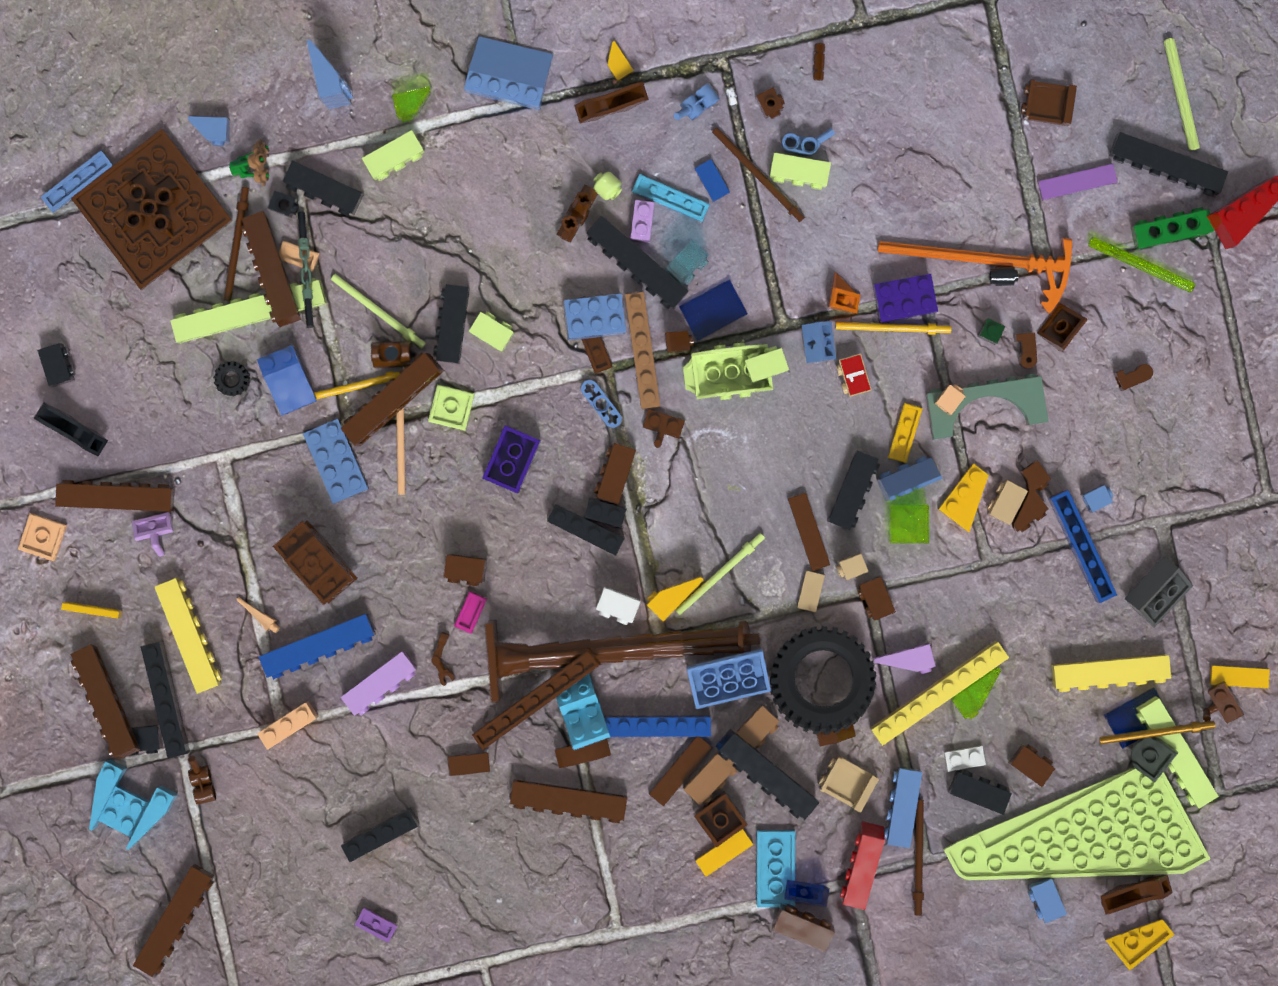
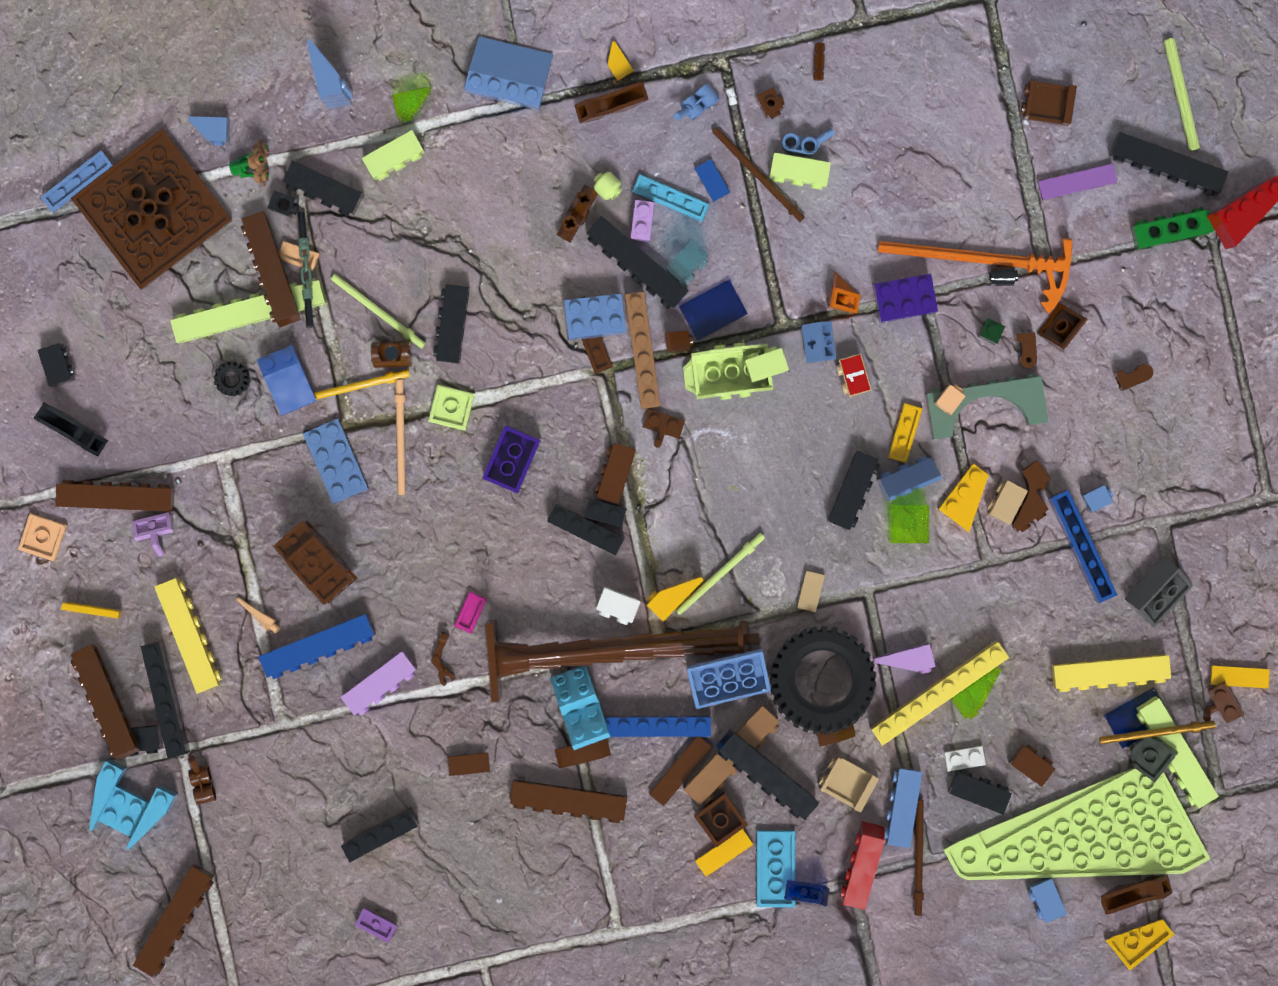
(242, 207): reddish brown bar -> none
(287, 725): light nougat brick -> none
(392, 399): reddish brown brick -> none
(465, 568): reddish brown brick -> none
(491, 331): yellowish green brick -> none
(536, 699): reddish brown tile -> none
(588, 395): medium blue beam -> none
(803, 927): reddish brown brick -> none
(808, 531): reddish brown tile -> none
(851, 566): tan brick -> none
(876, 598): reddish brown brick -> none
(930, 329): yellow bar -> none
(1141, 264): clear neon green axle -> none

